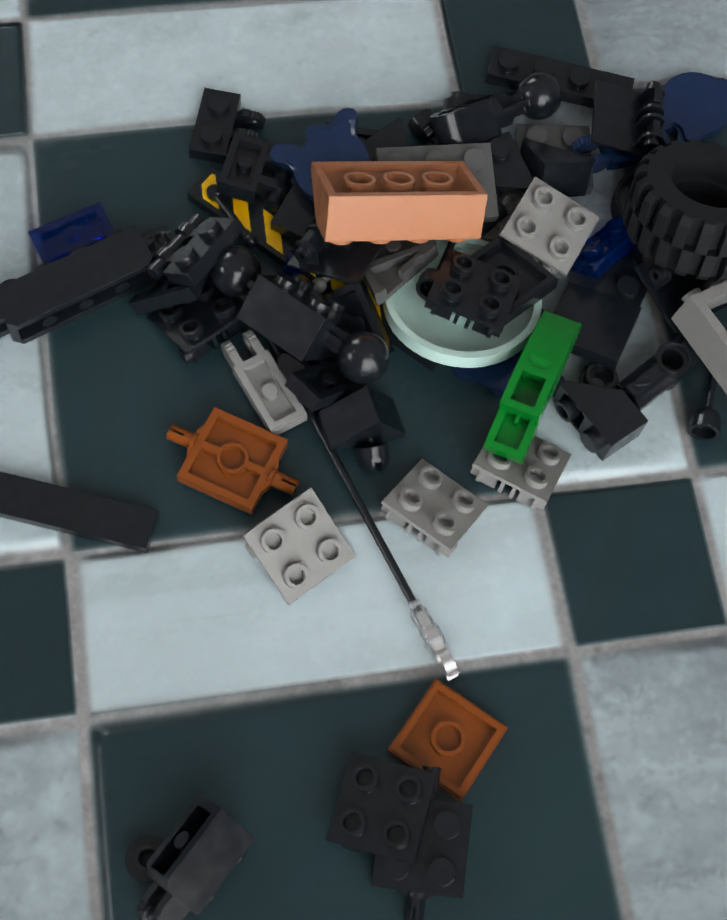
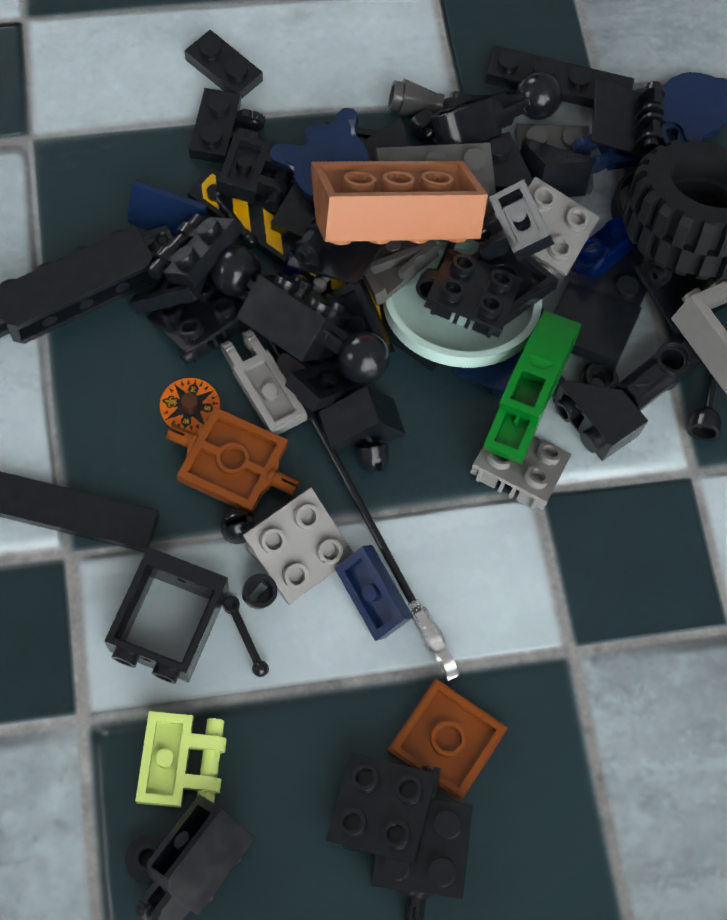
(70, 232): clear blue plate -> none
(157, 207): none -> dark blue slope
(166, 758): none -> yellowish green plate
(179, 574): none -> black window
(188, 403): none -> piece
(223, 64): none -> black plate
(231, 606): none -> black hinge
(234, 533): none -> black hinge
(266, 597): none -> black hinge
(373, 592): none -> dark blue plate
(411, 98): none -> dark grey cone
(434, 507): light grey hinge -> none
(521, 225): none -> black hinge

